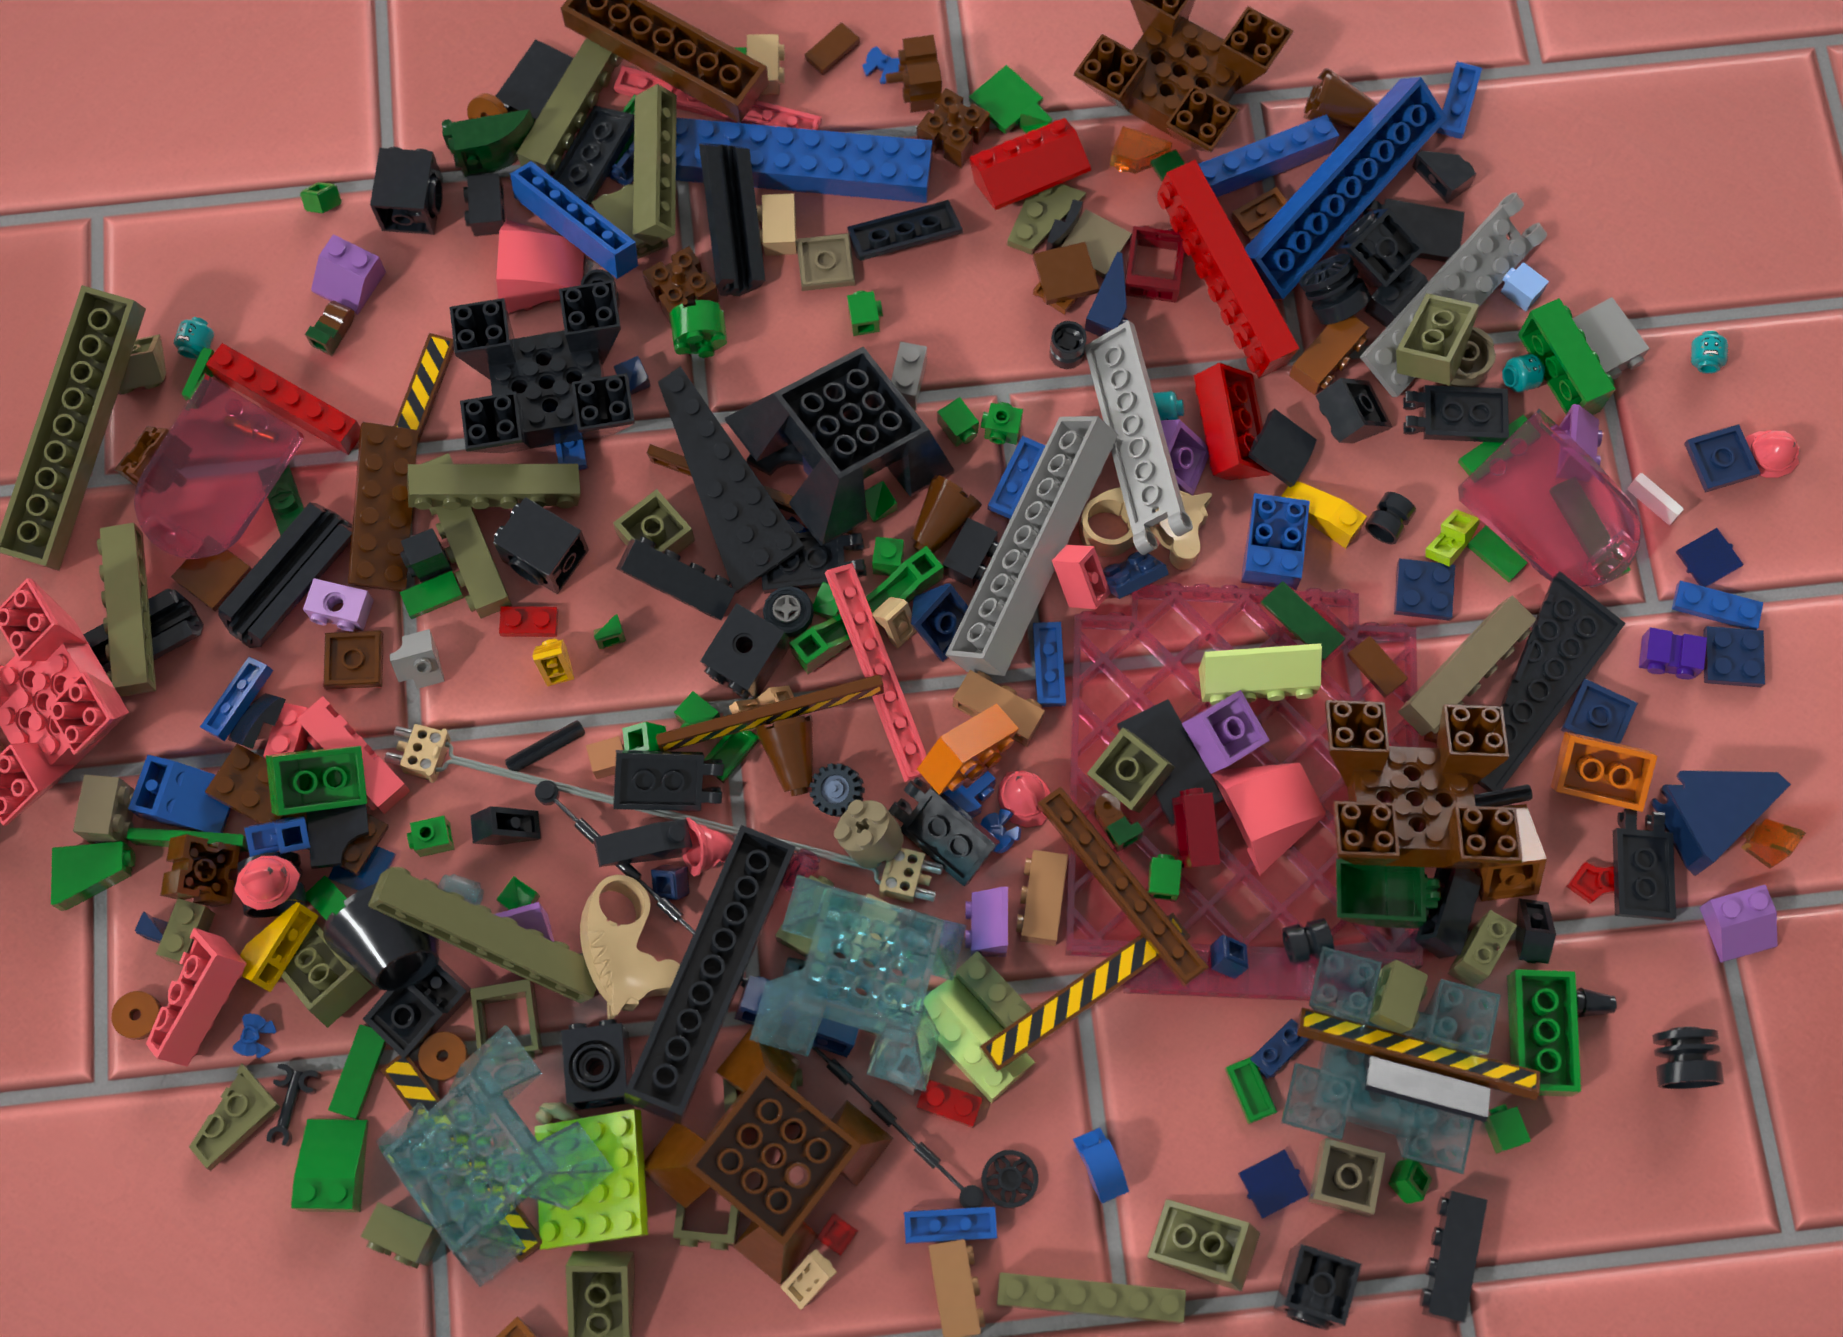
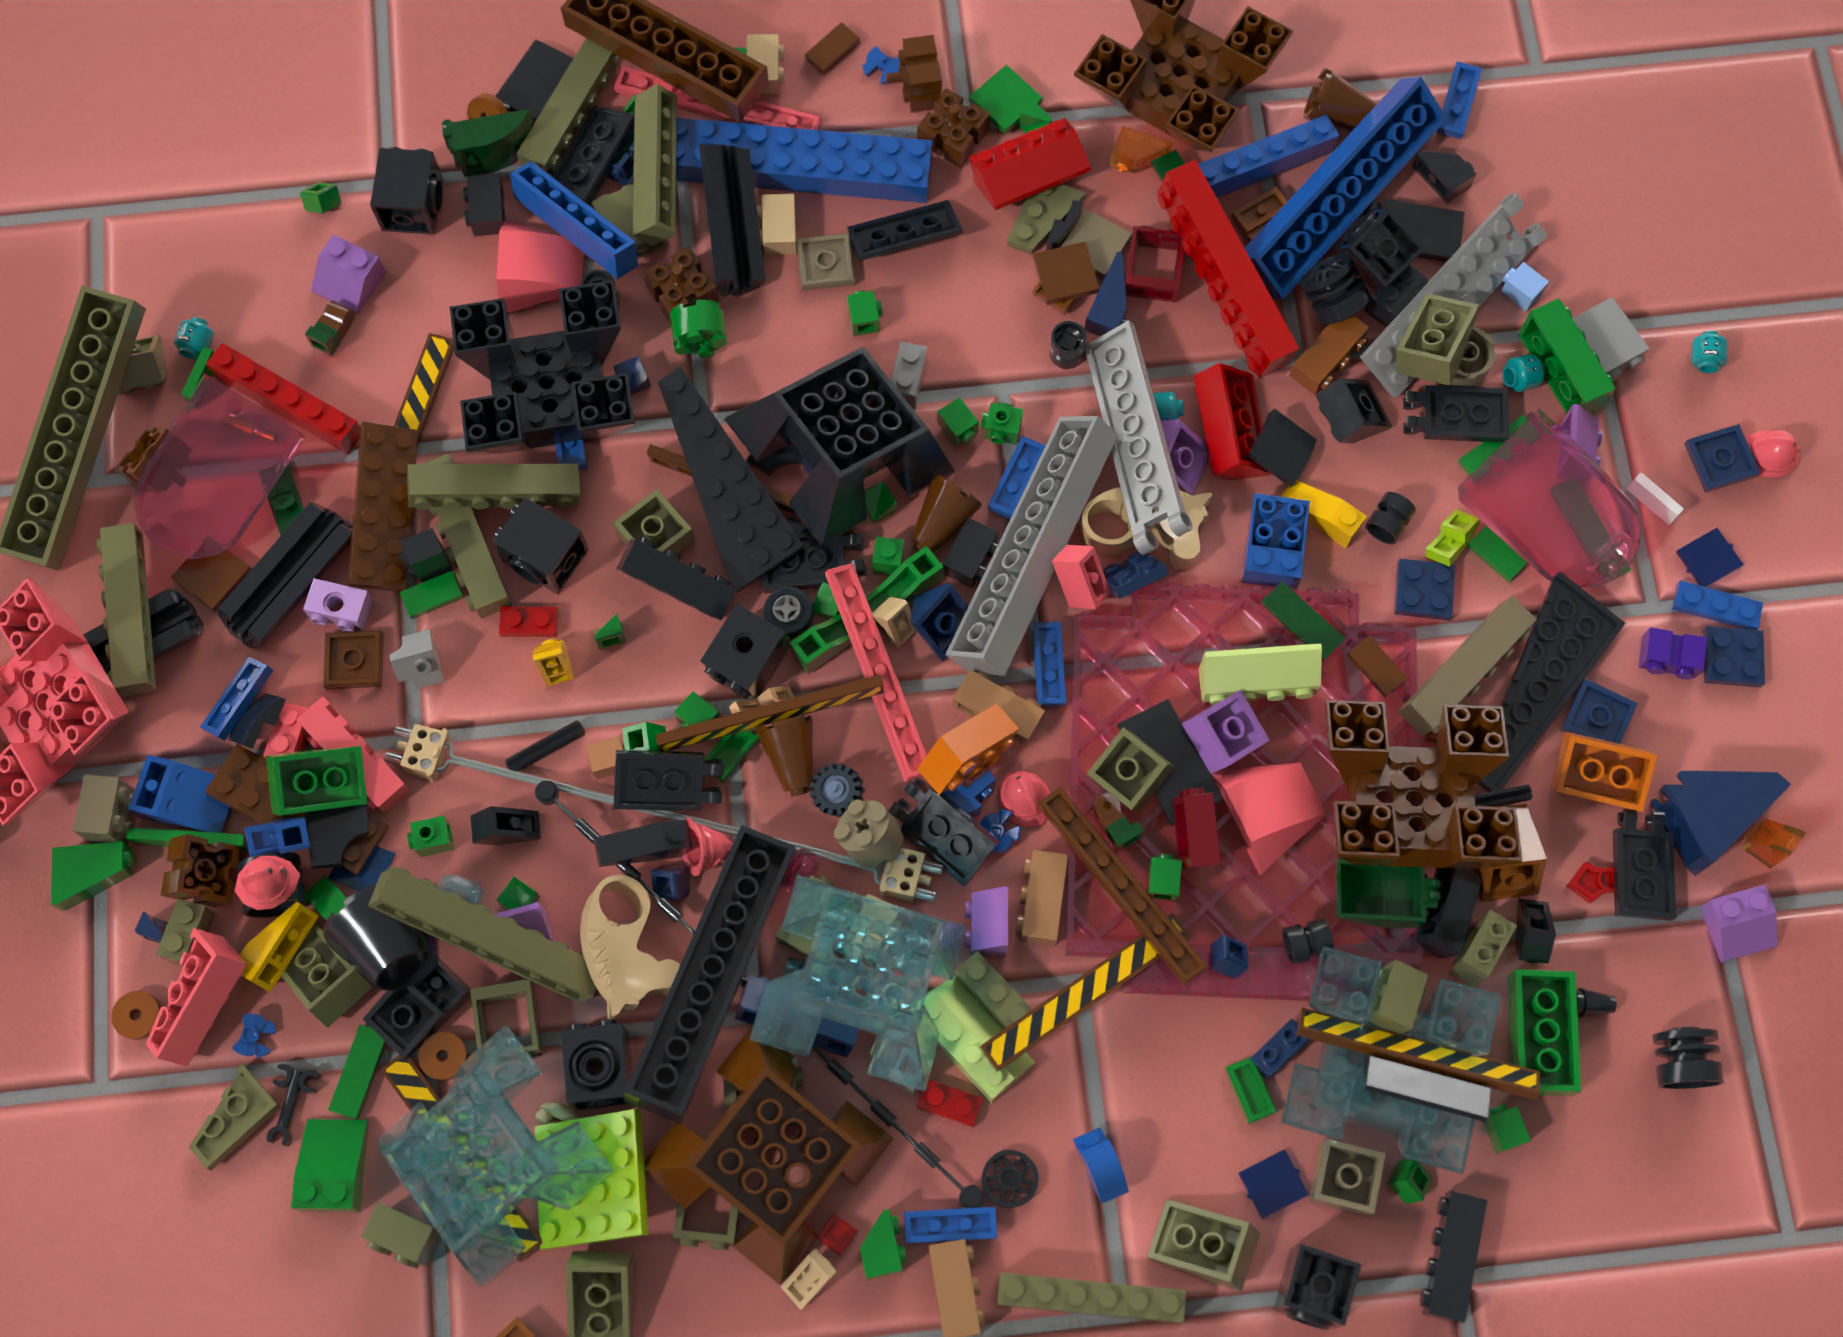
(880, 1250): none -> green slope

